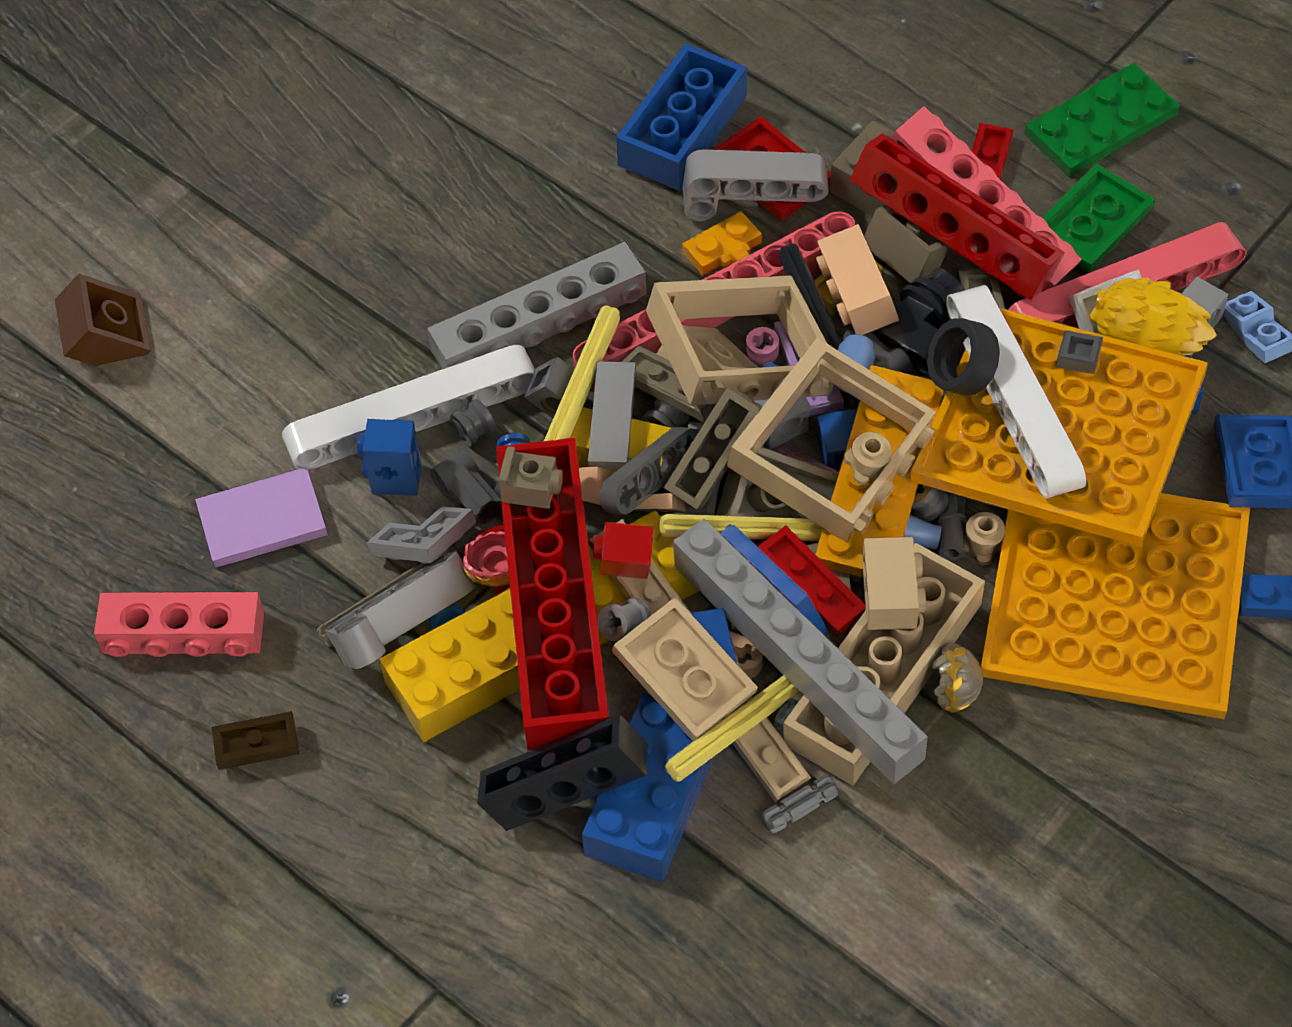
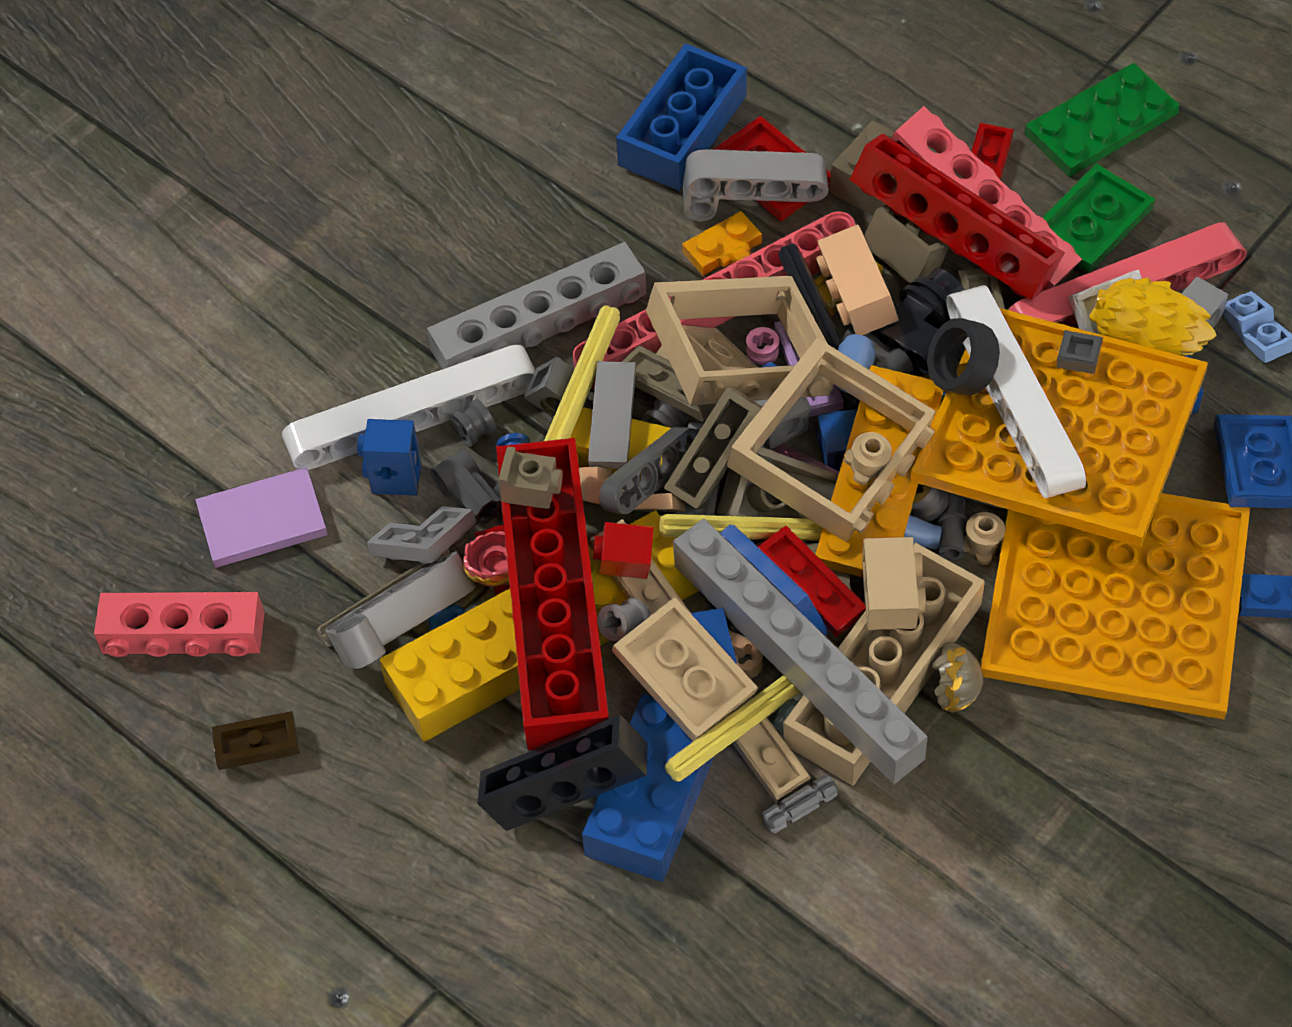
(101, 322): reddish brown slope -> none

